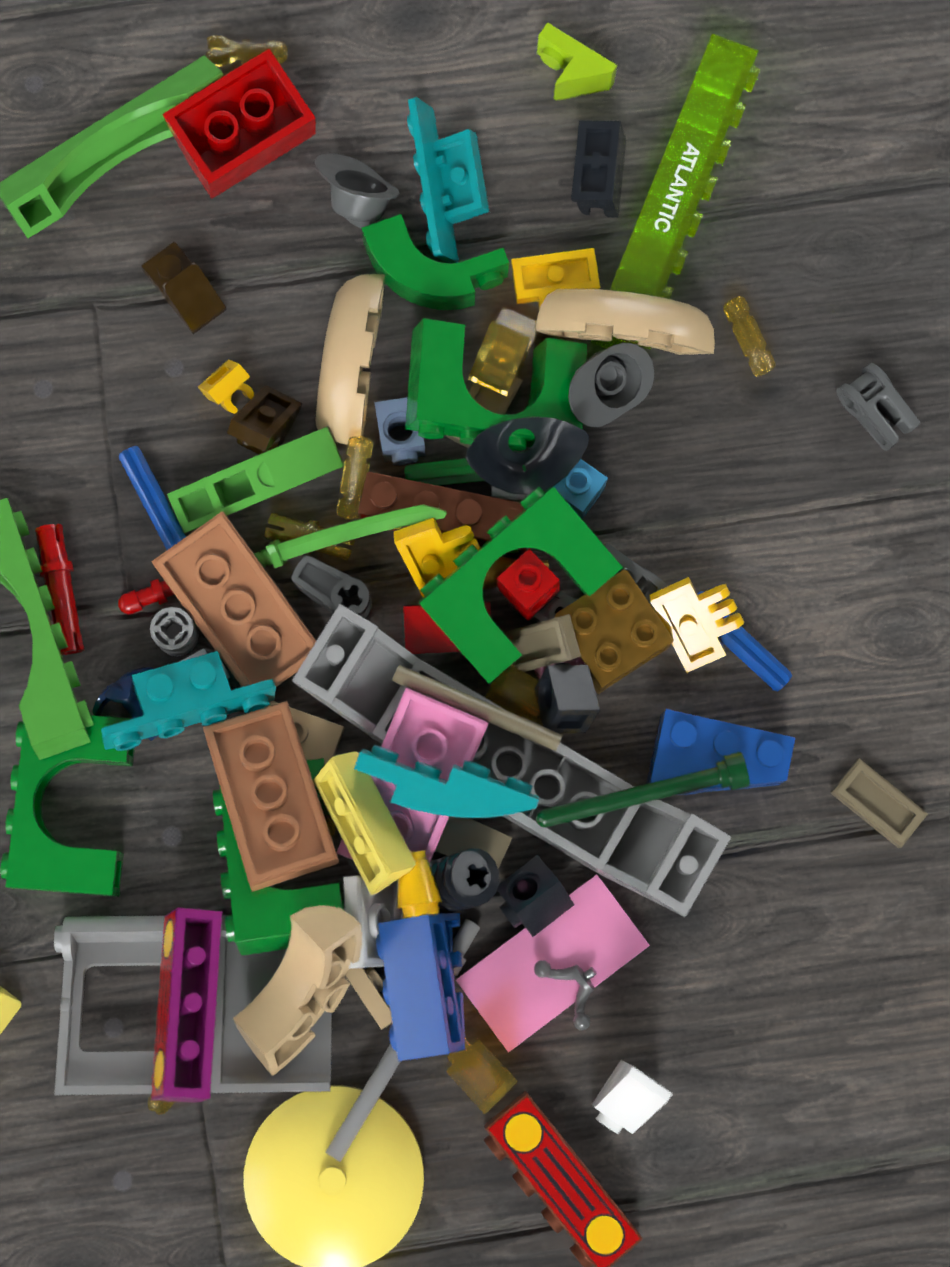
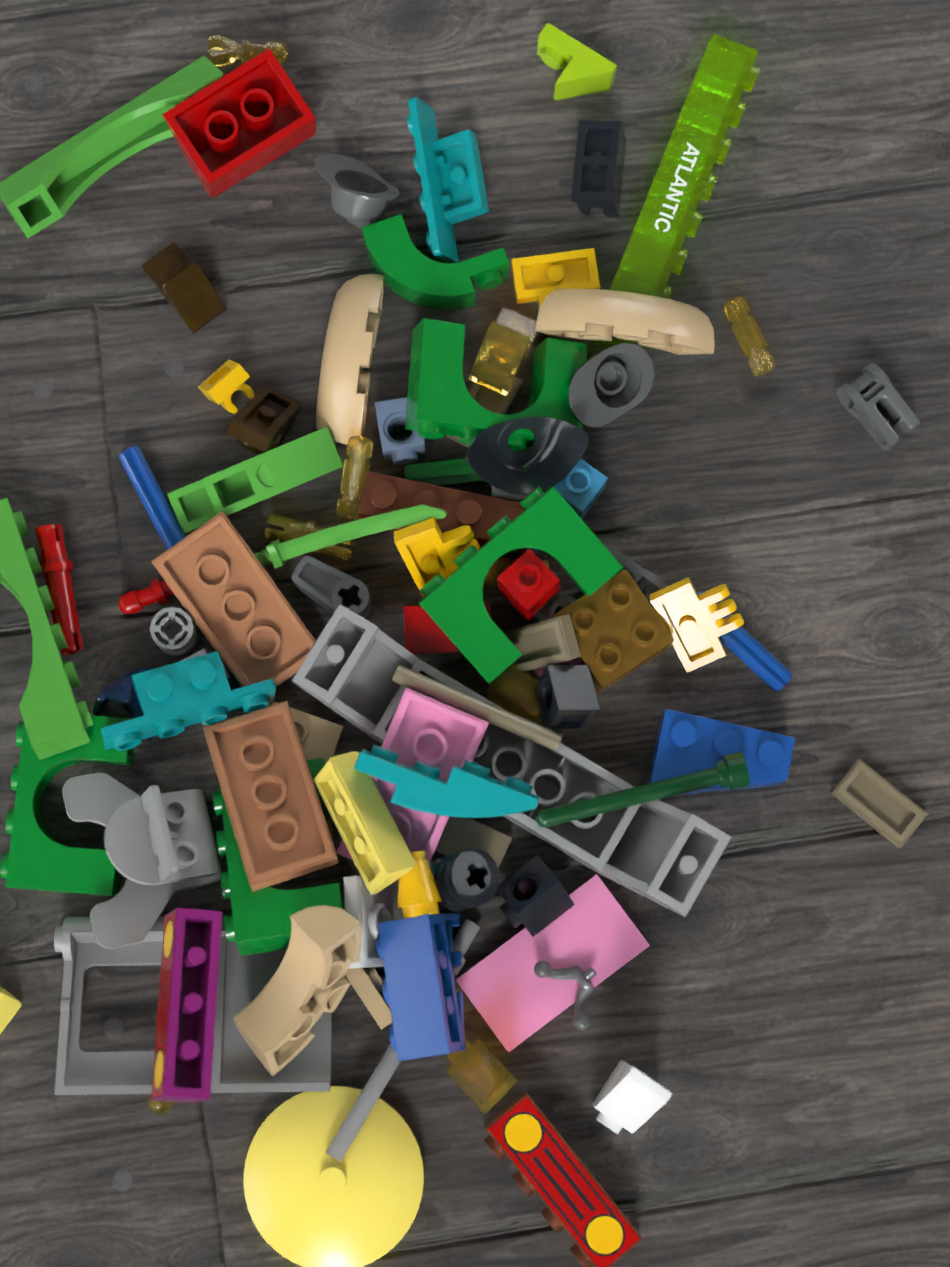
(153, 841): none -> light grey piece

